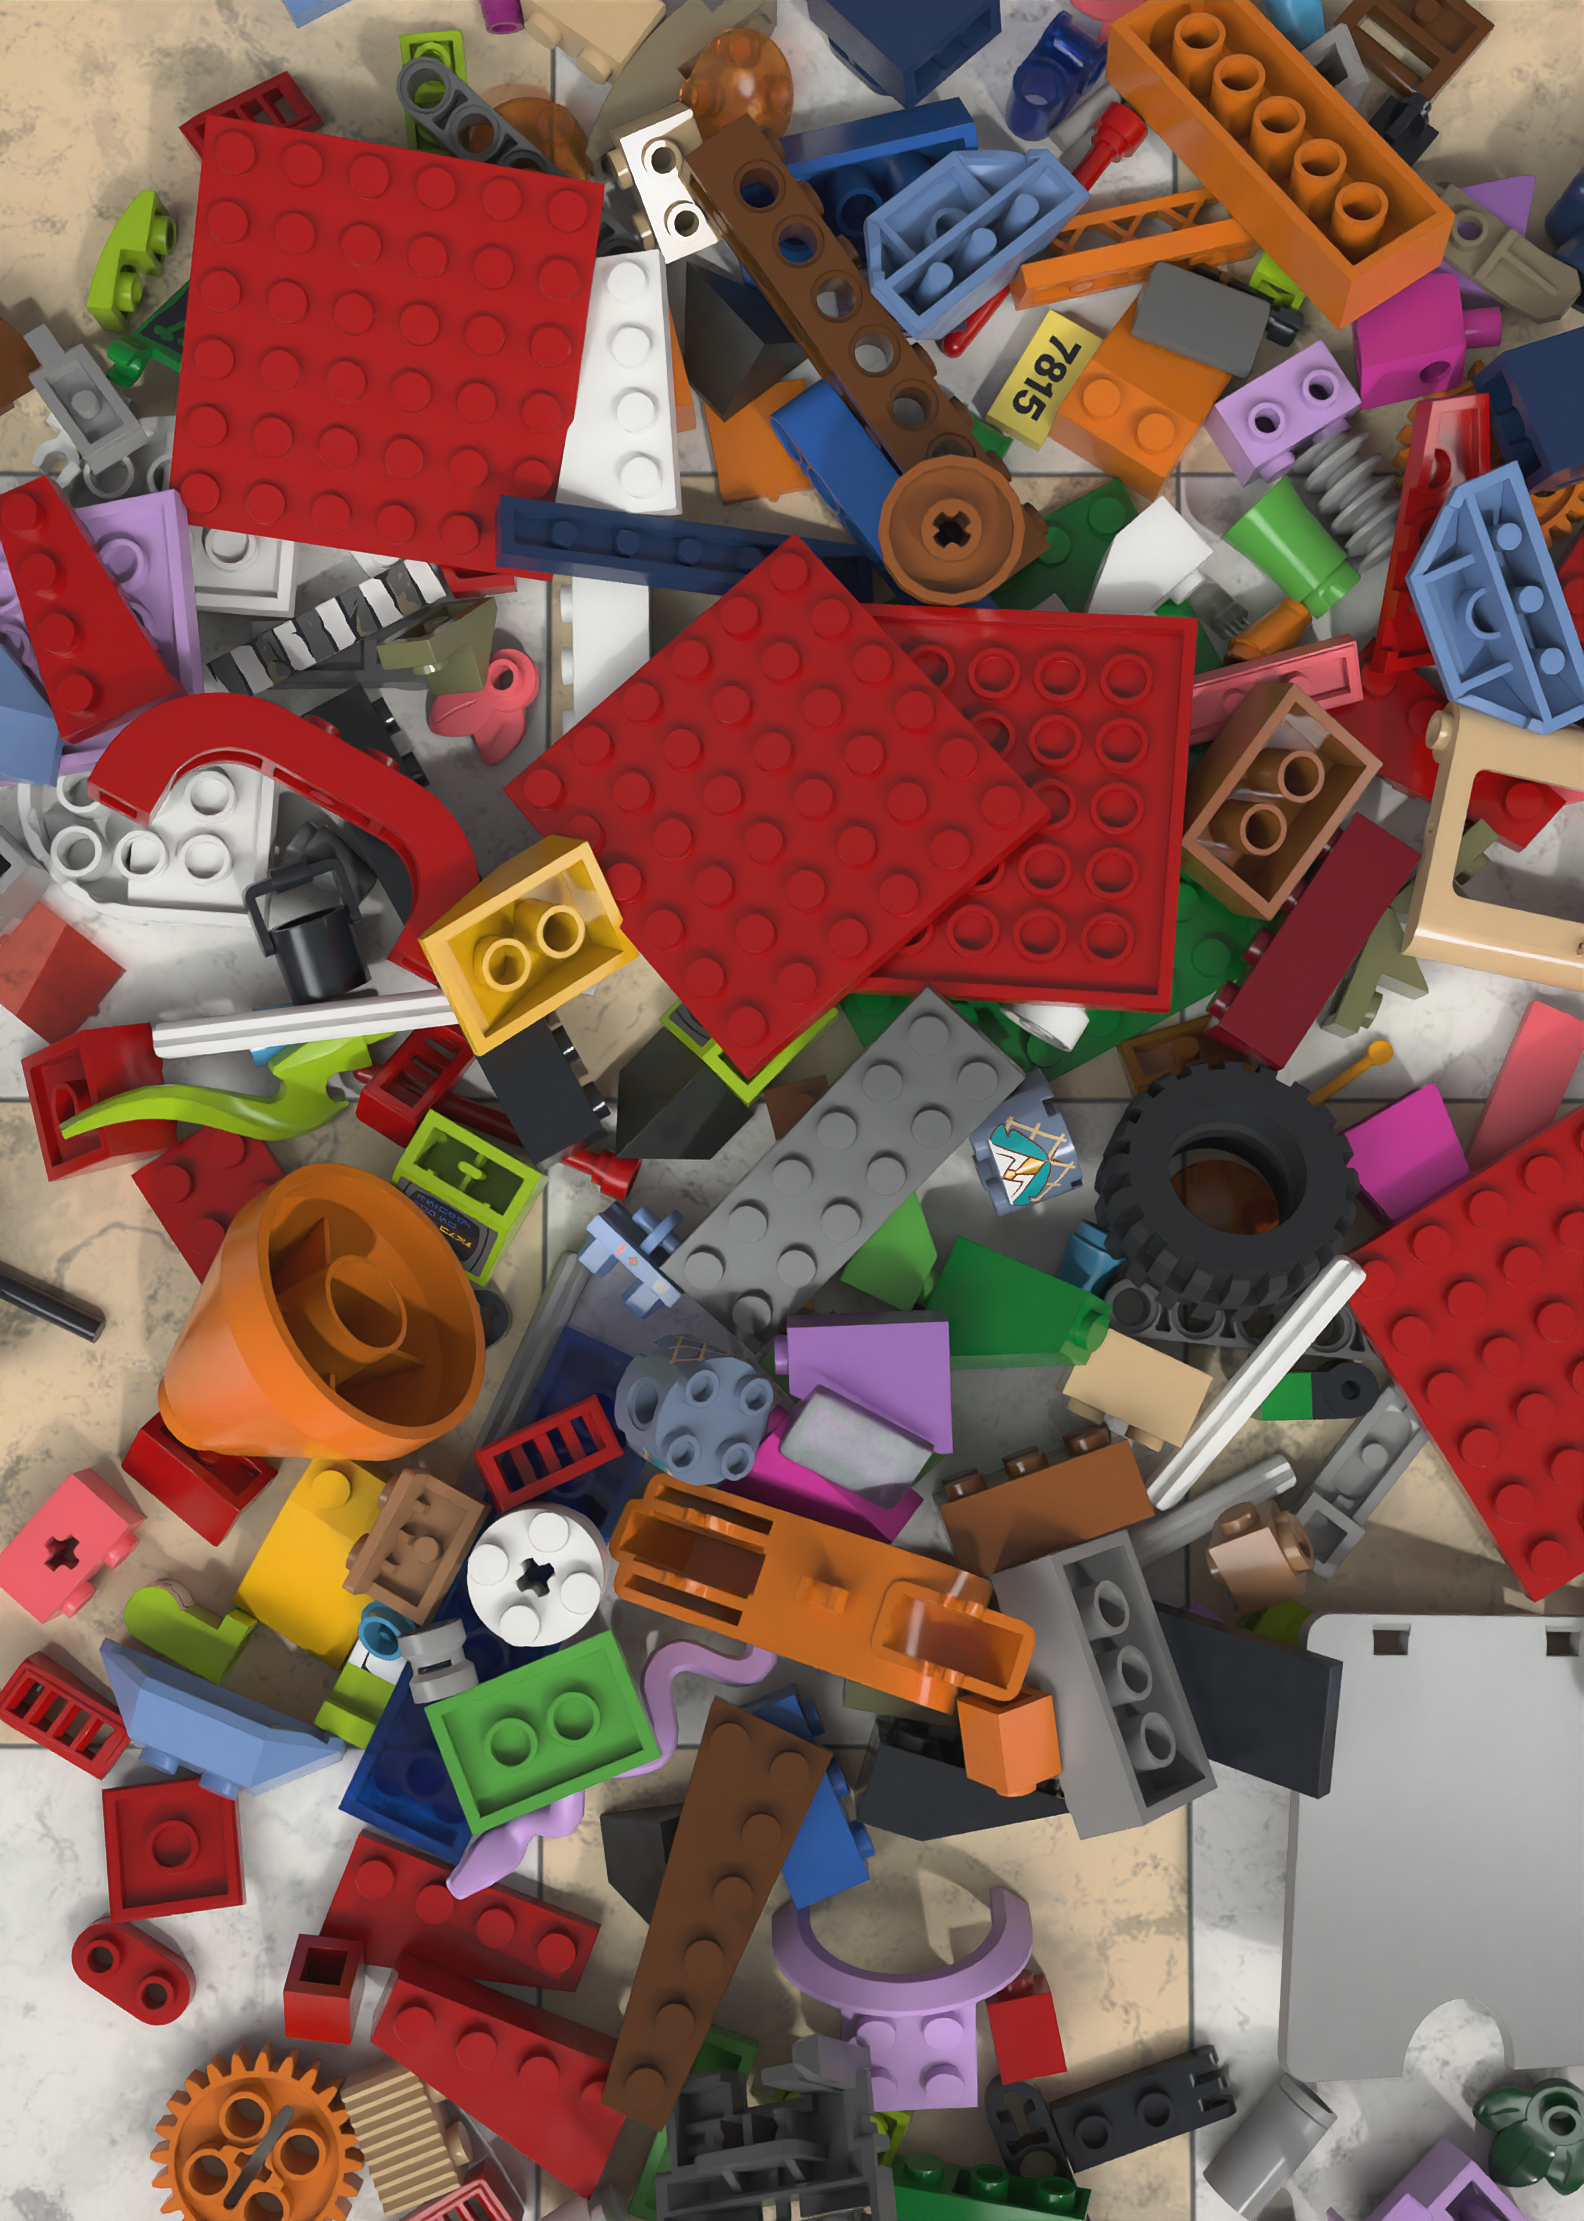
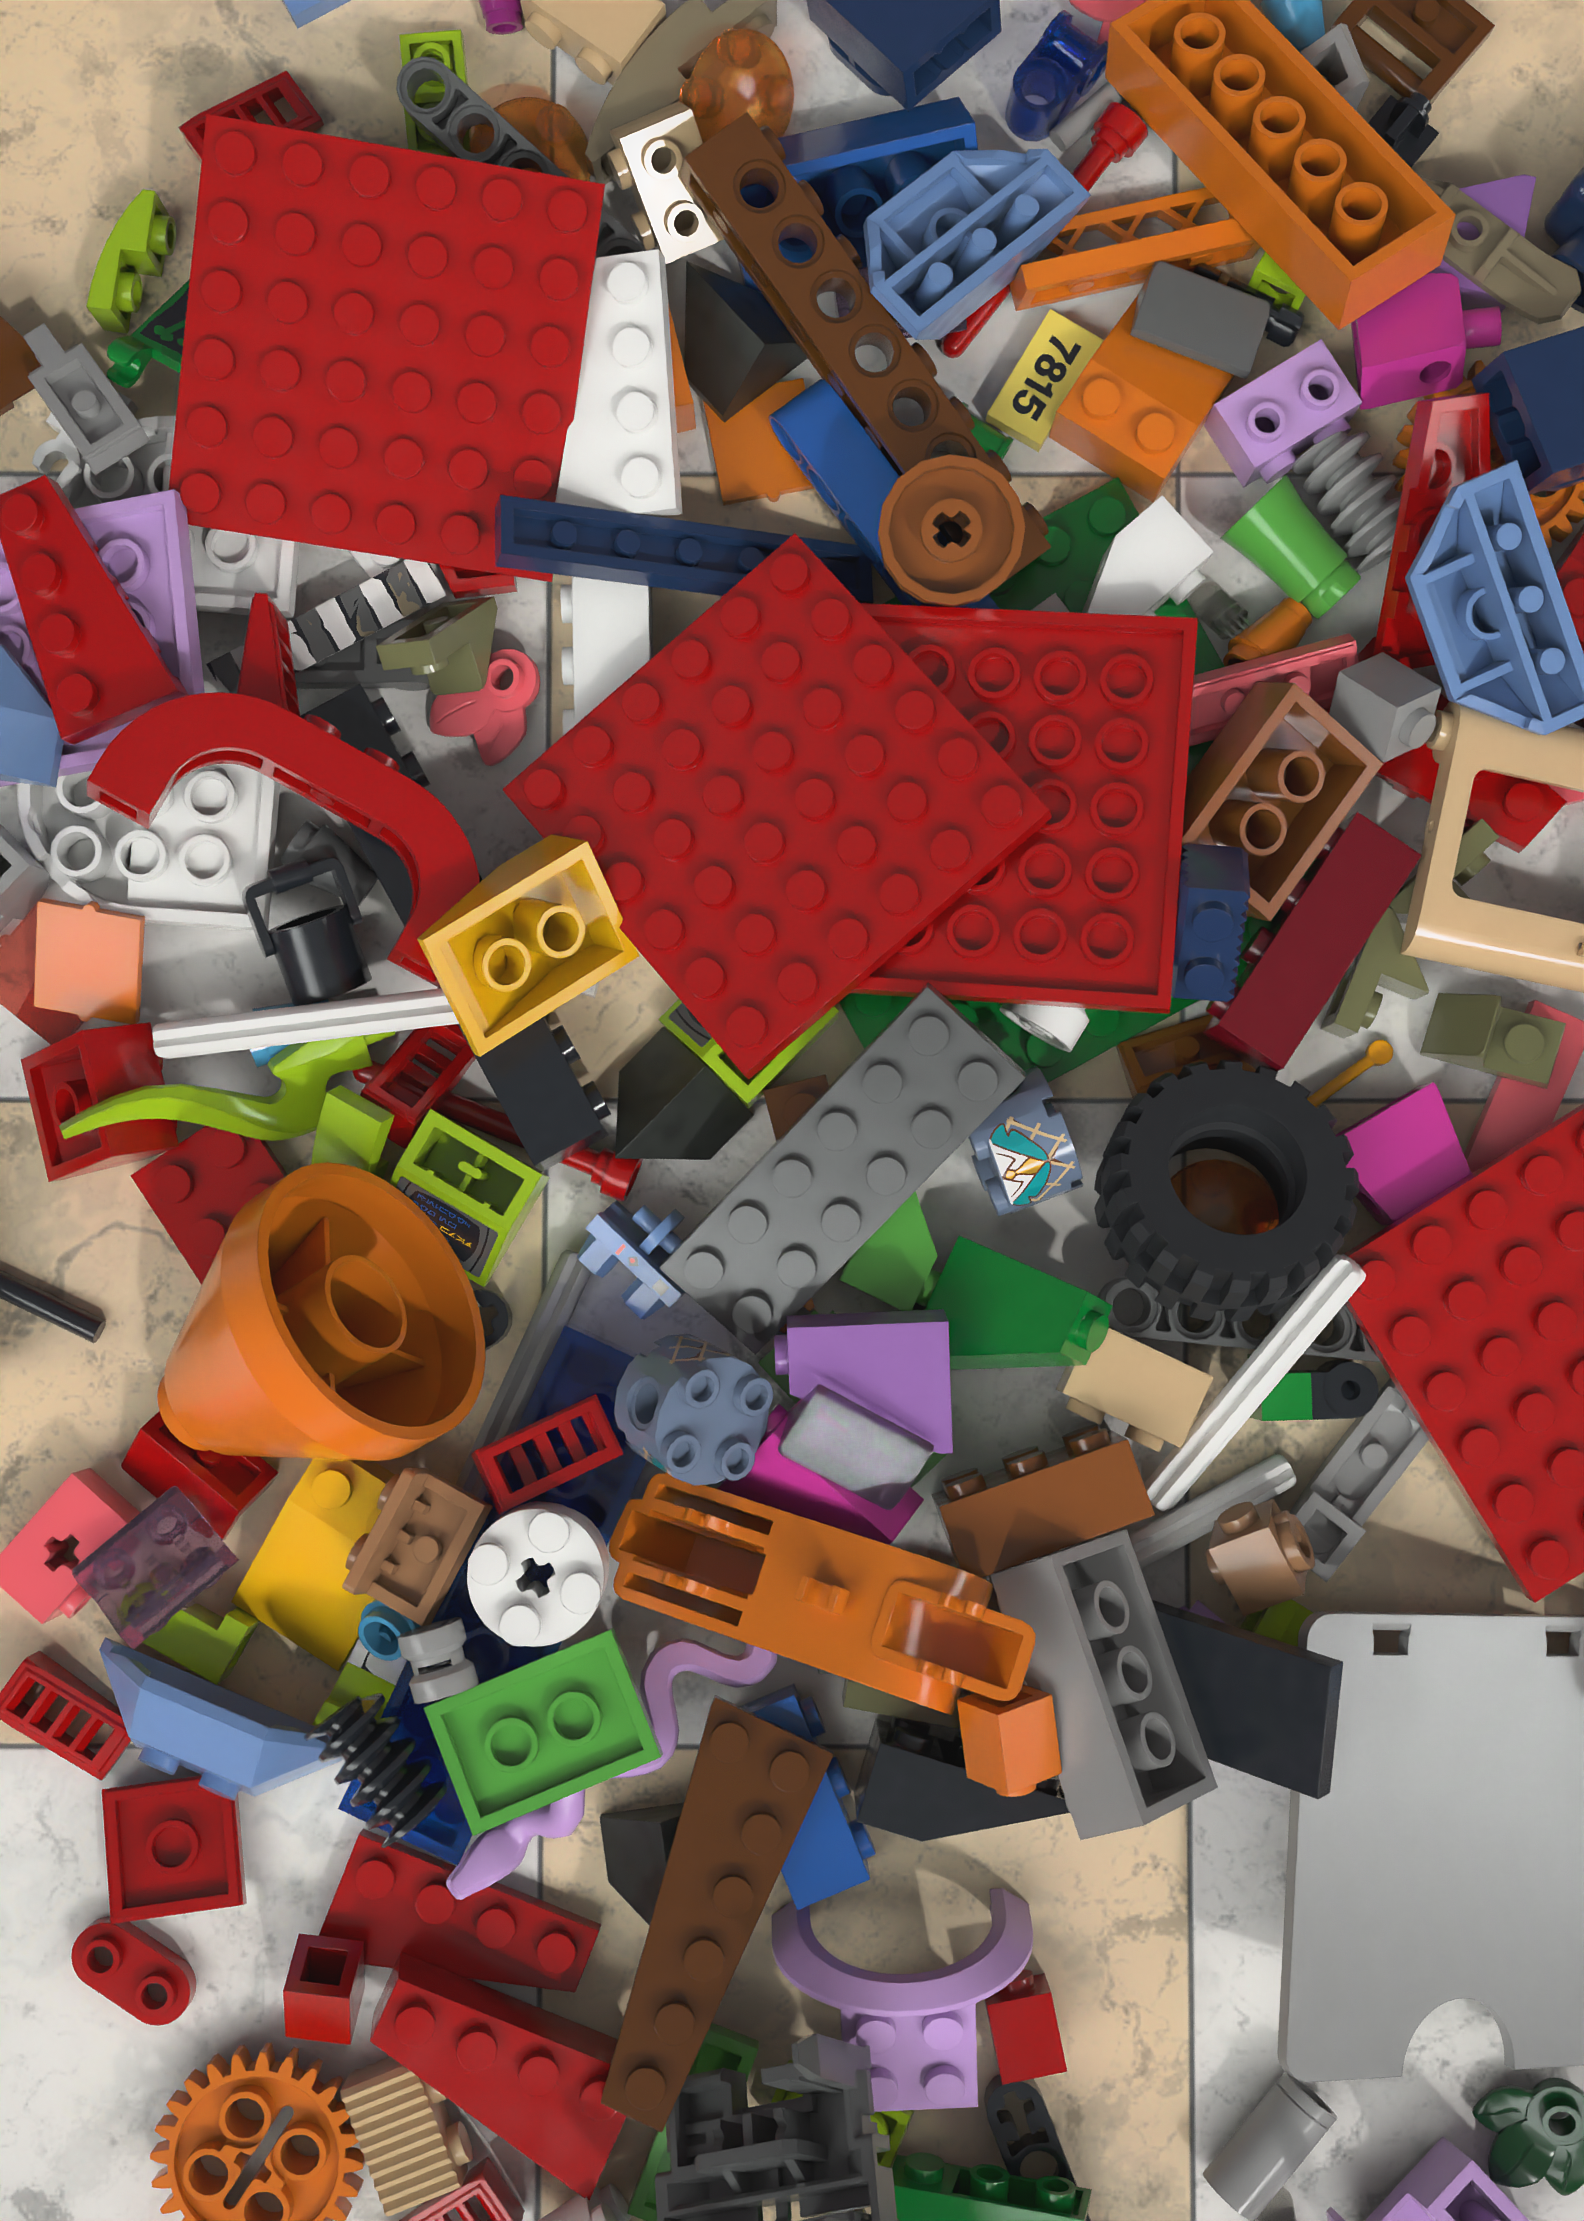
(88, 961): none -> orange piece
(154, 1566): none -> bracket
(267, 656): none -> red slope
(352, 1132): none -> lime slope
(379, 1766): none -> black piece
(1087, 1260): dark azure cone -> none
(1141, 2108): black hinge -> none
(1210, 921): none -> dark blue brick
(1385, 706): none -> light grey brick
(1493, 1038): none -> olive slope

